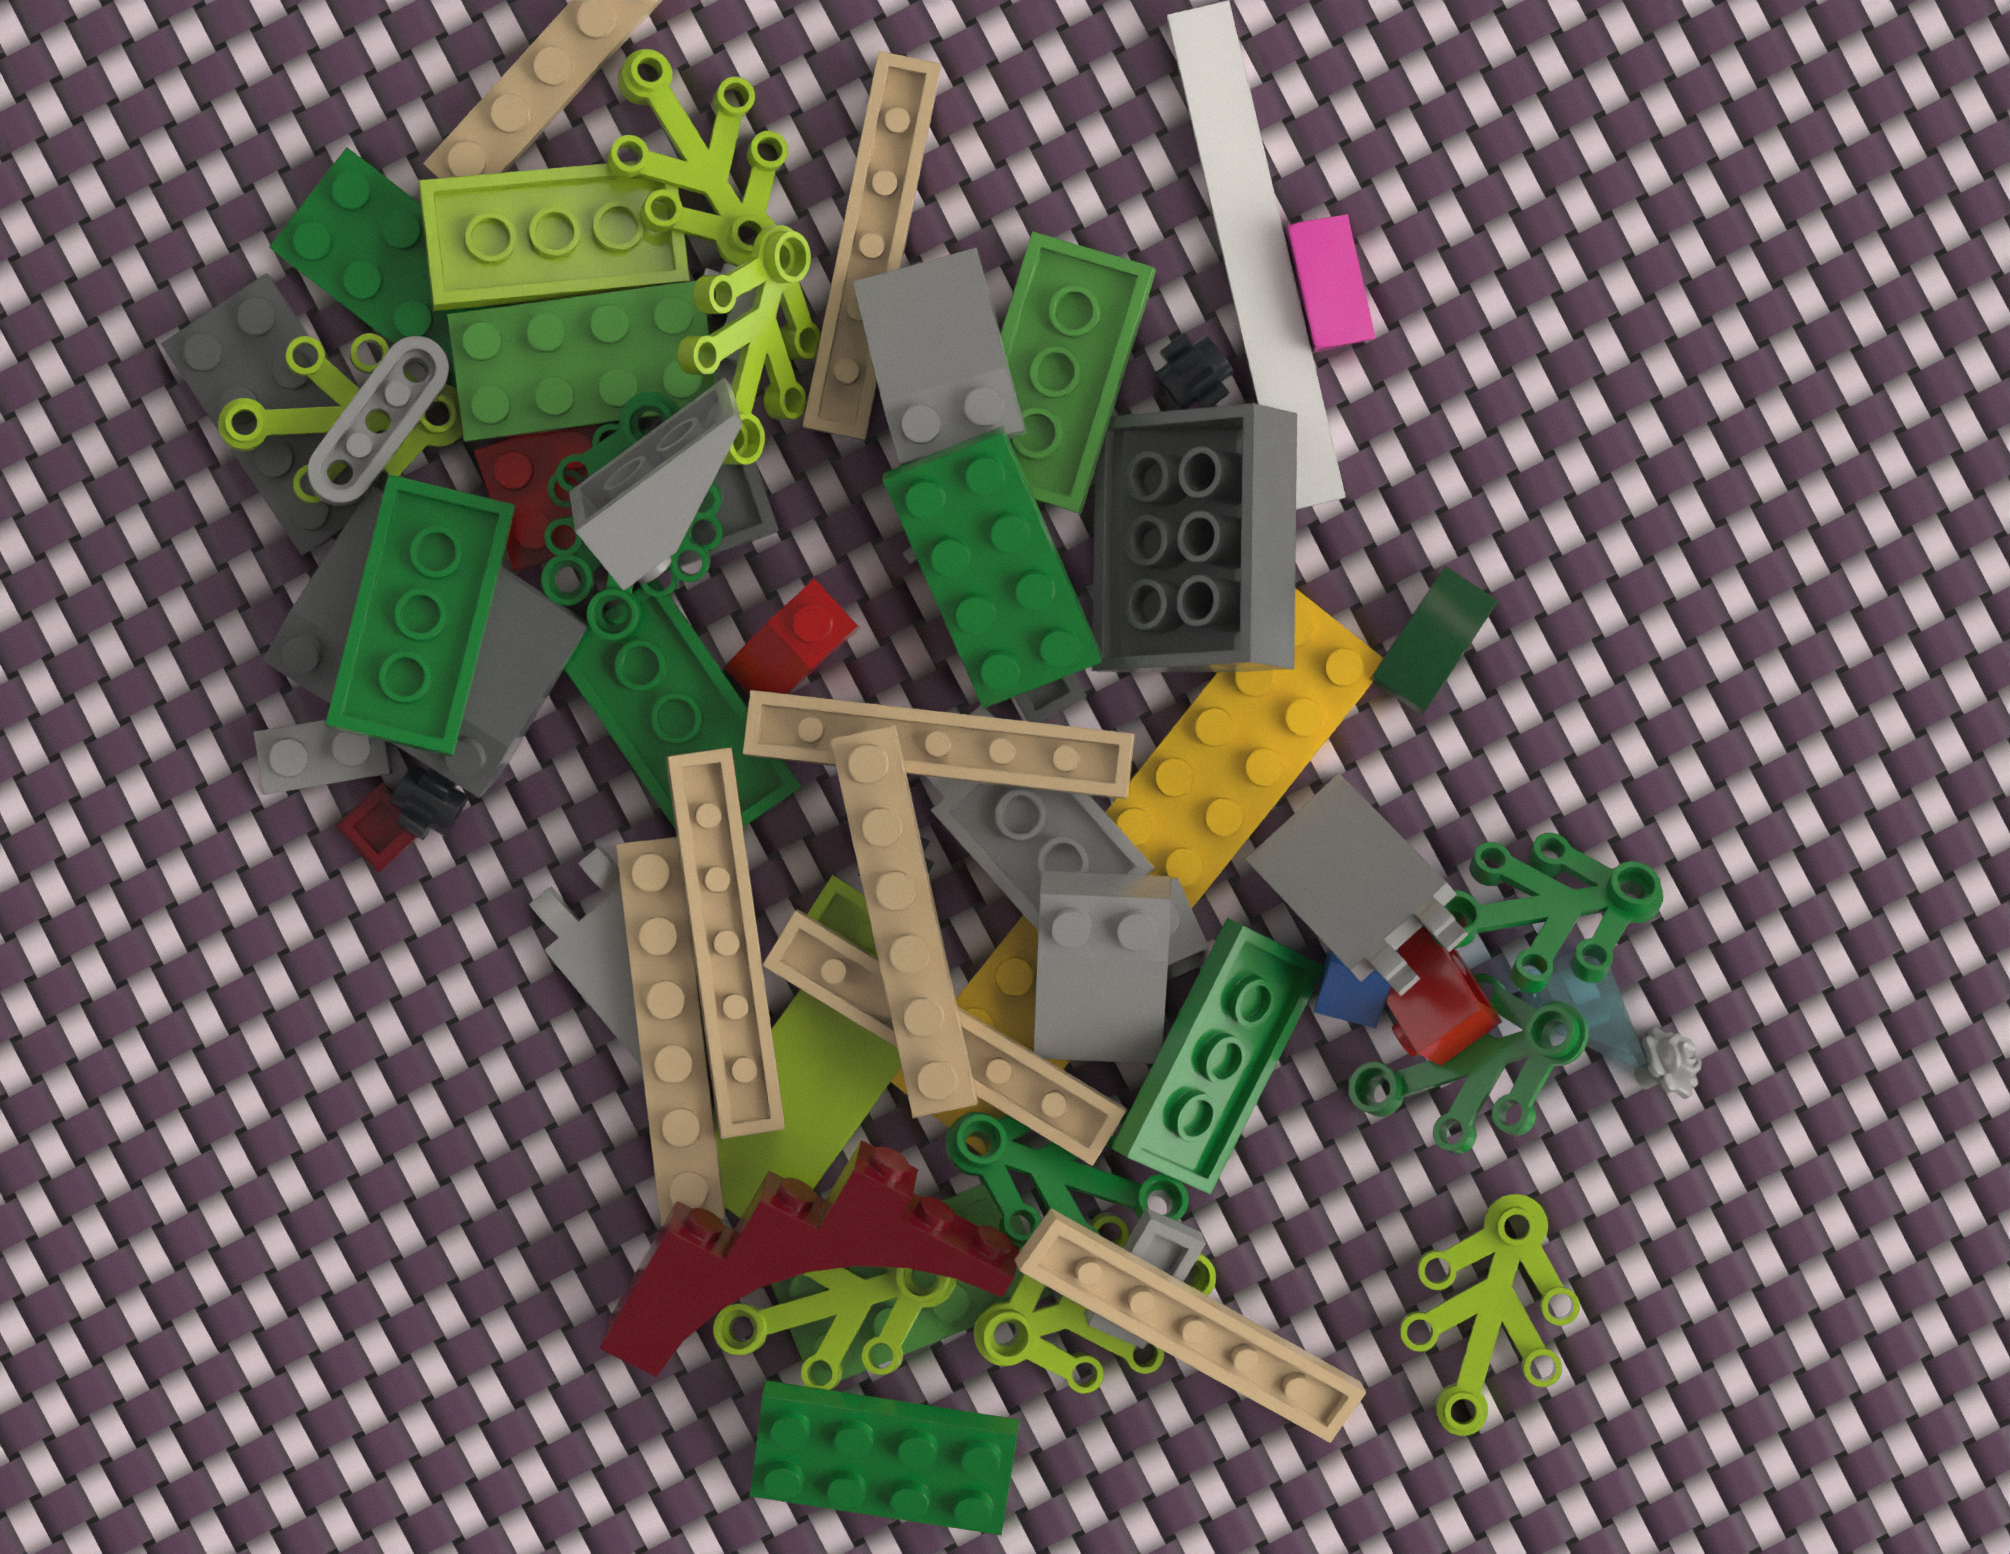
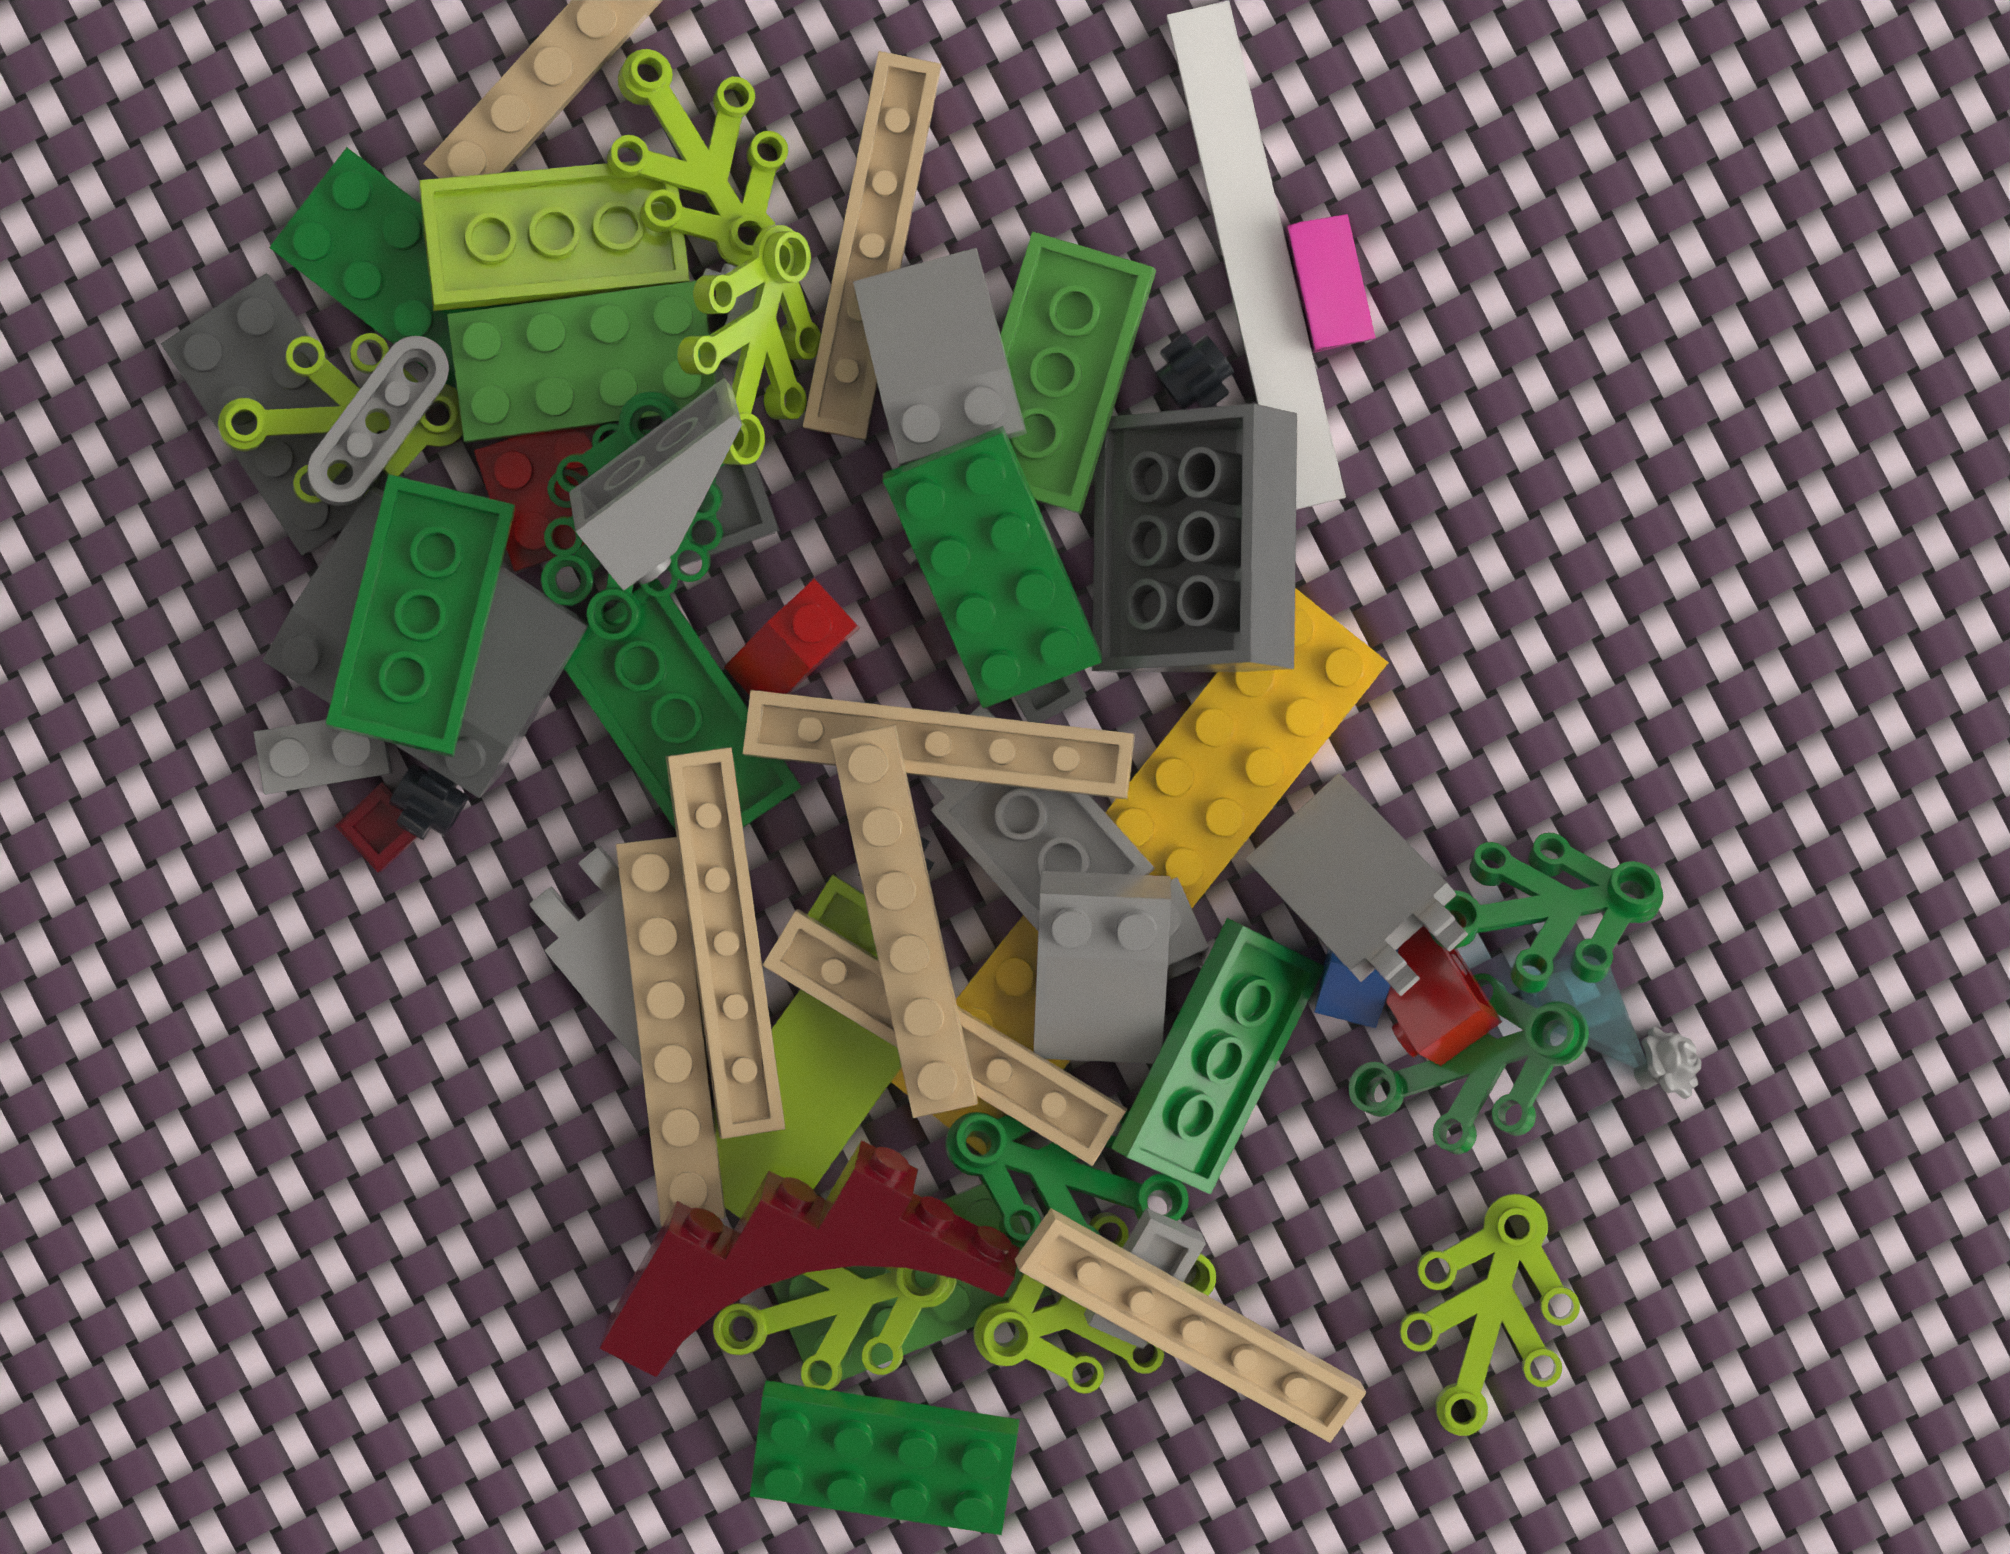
(1433, 640): dark green slope -> none

